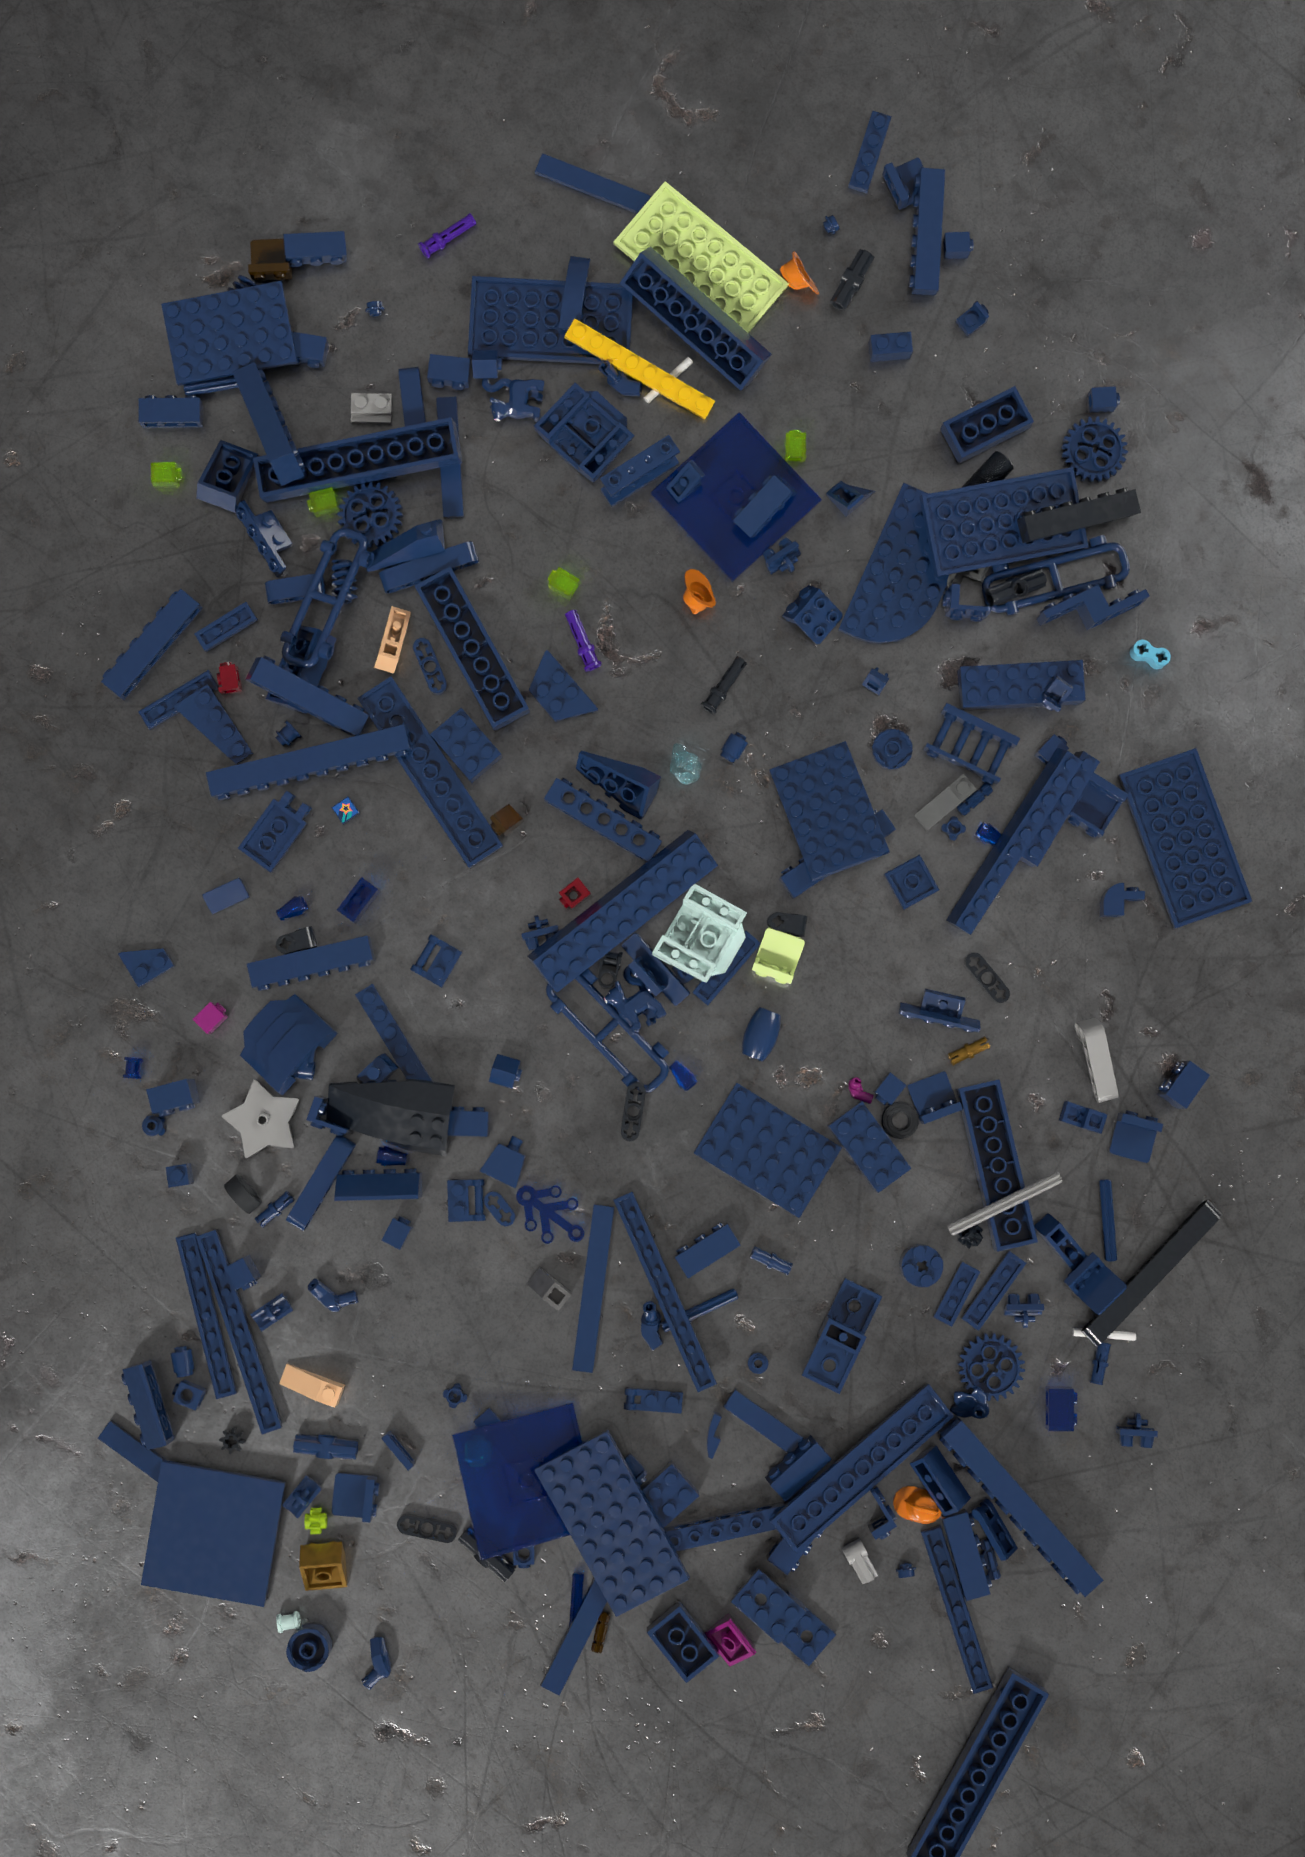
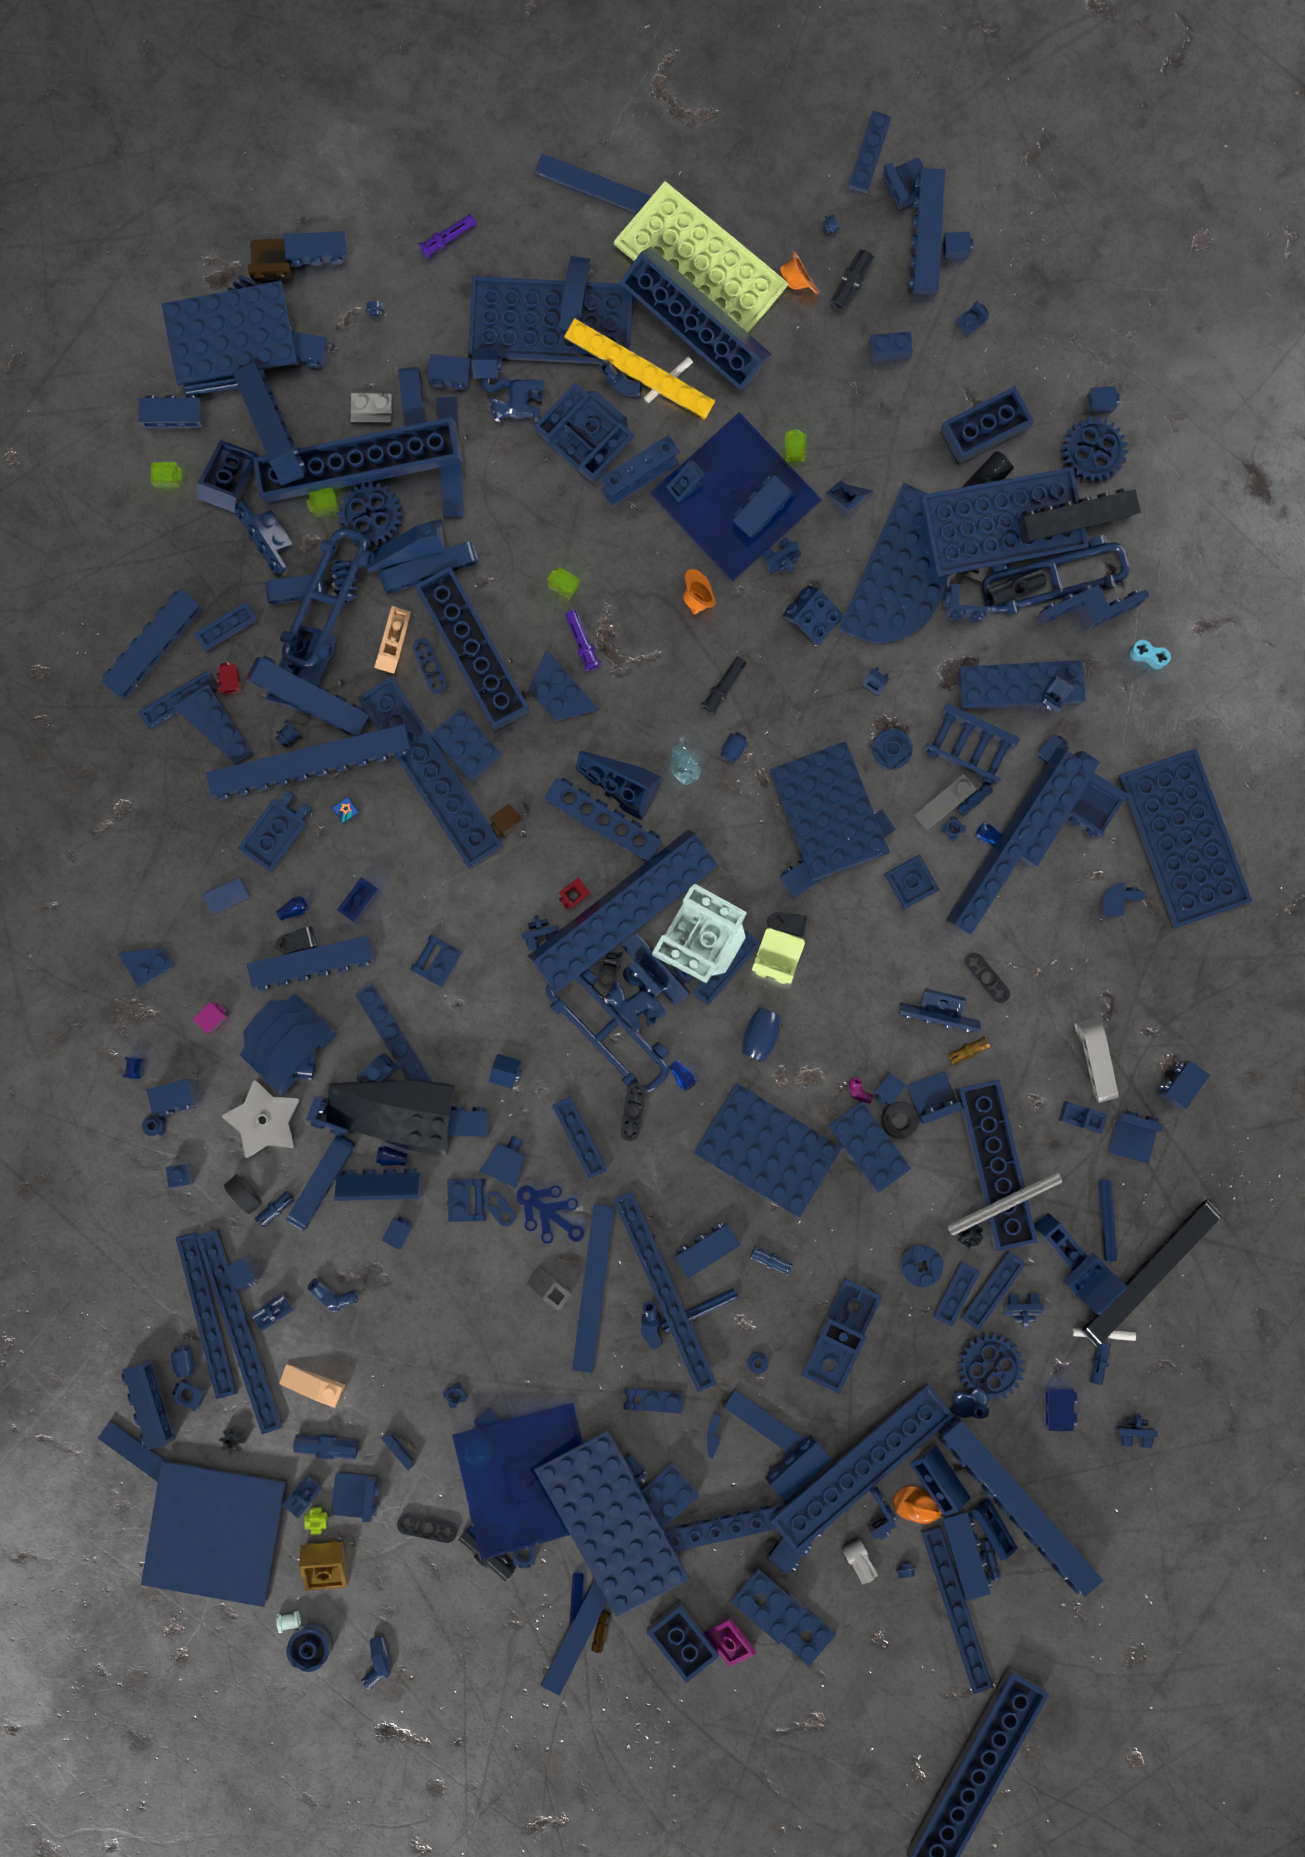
(579, 1137): none -> dark blue plate

